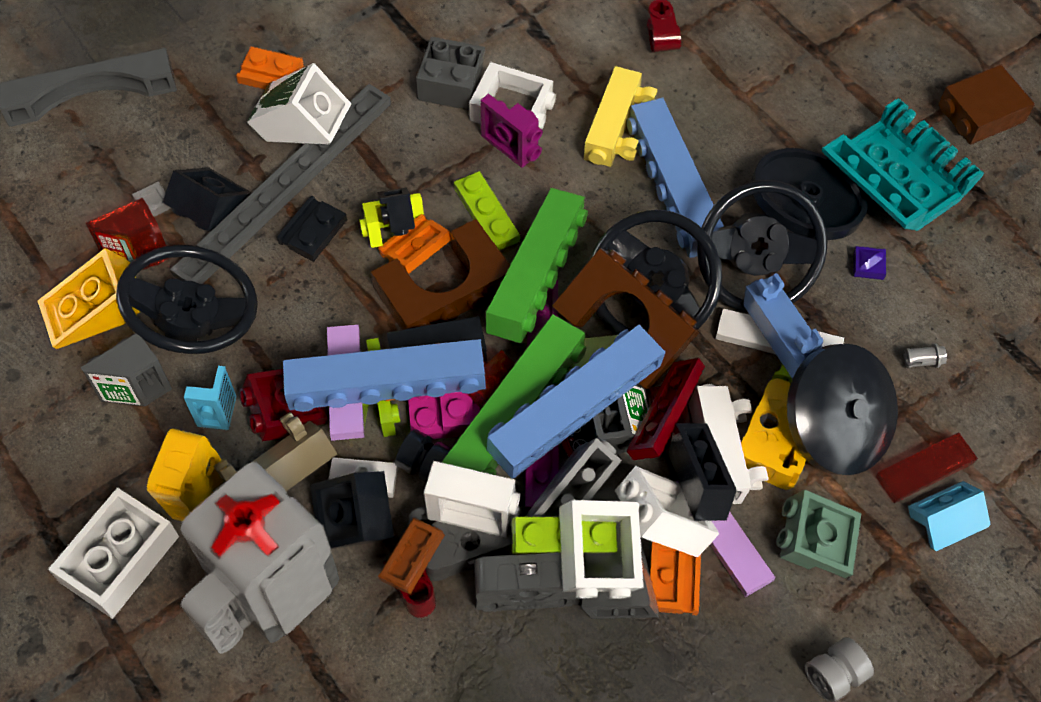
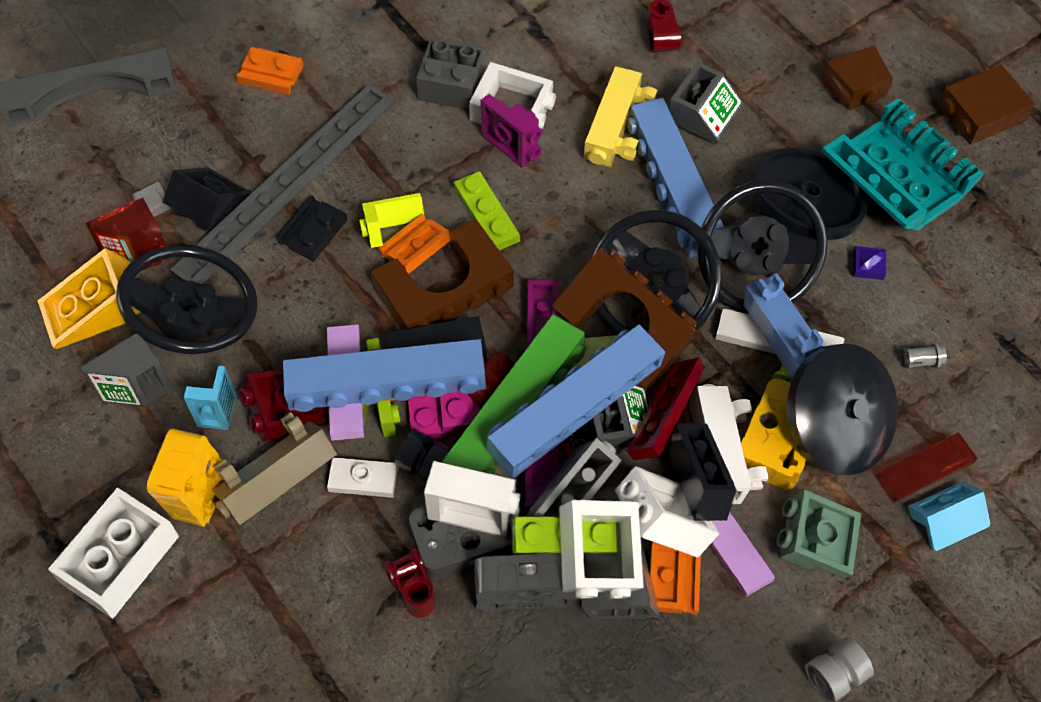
(260, 558): light grey piece -> none
(300, 108): white slope -> none
(353, 509): black slope -> none
(397, 210): black brick -> none
(411, 556): dark orange plate -> none
(536, 266): bright green brick -> none
(705, 103): none -> dark grey slope
(857, 78): none -> reddish brown torso

